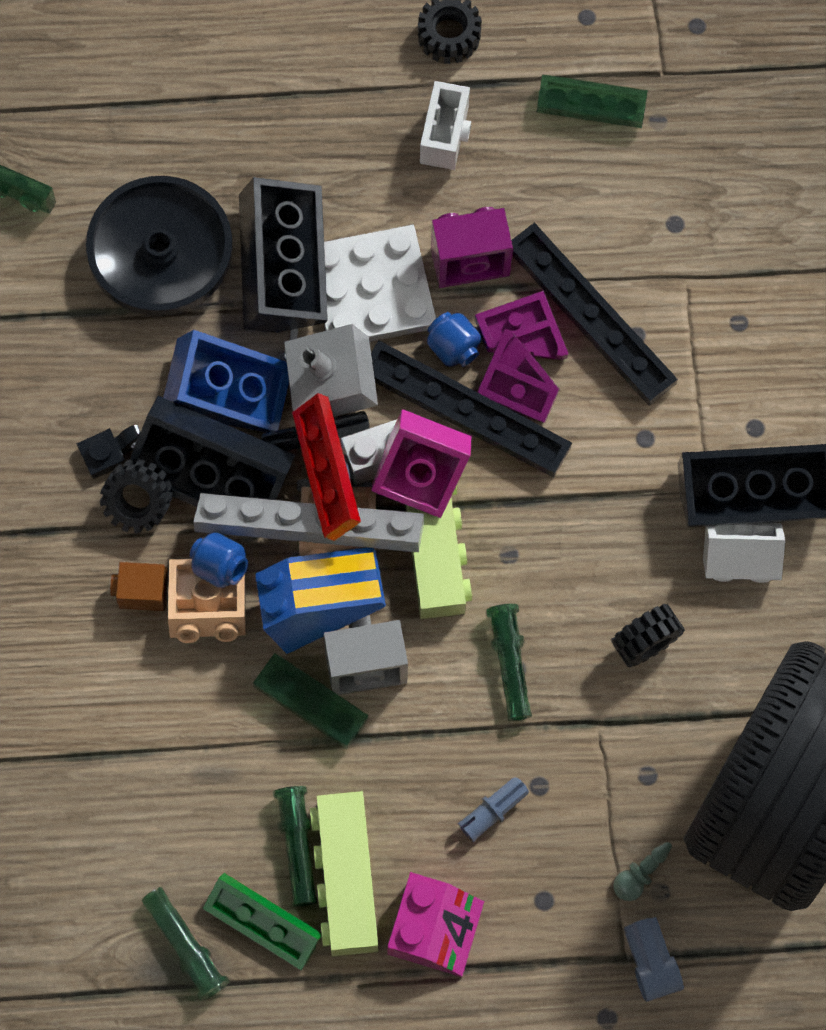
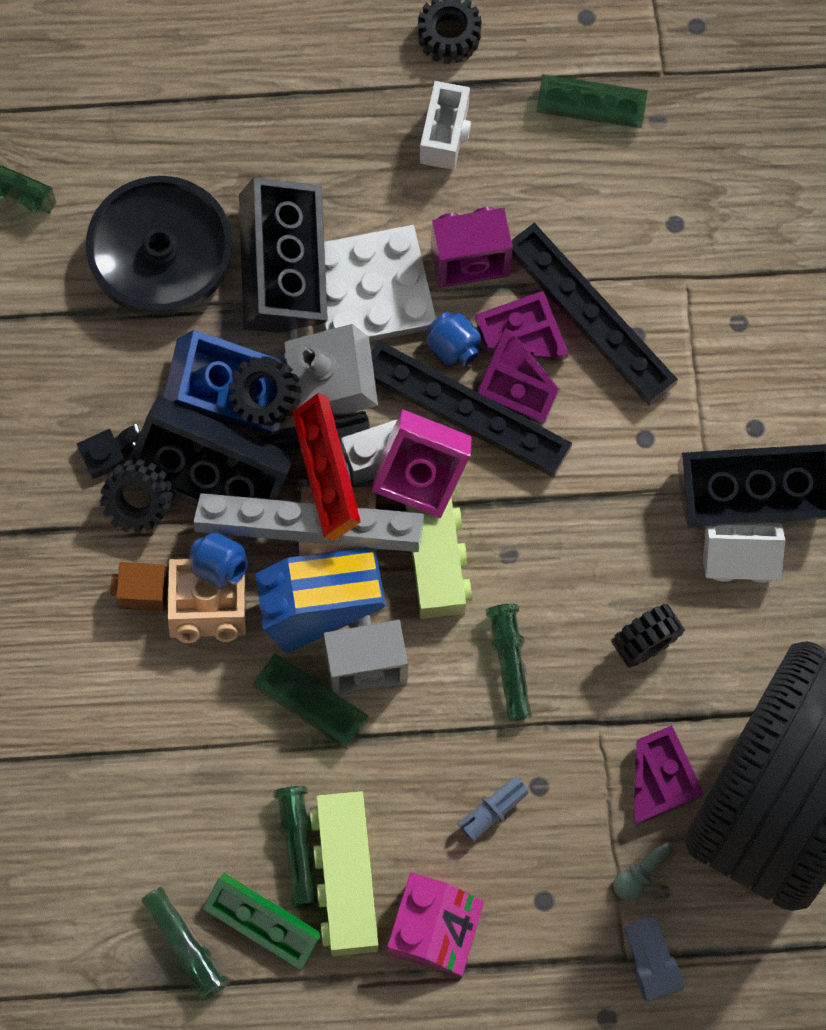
(243, 391): none -> black tyre
(662, 776): none -> magenta wing

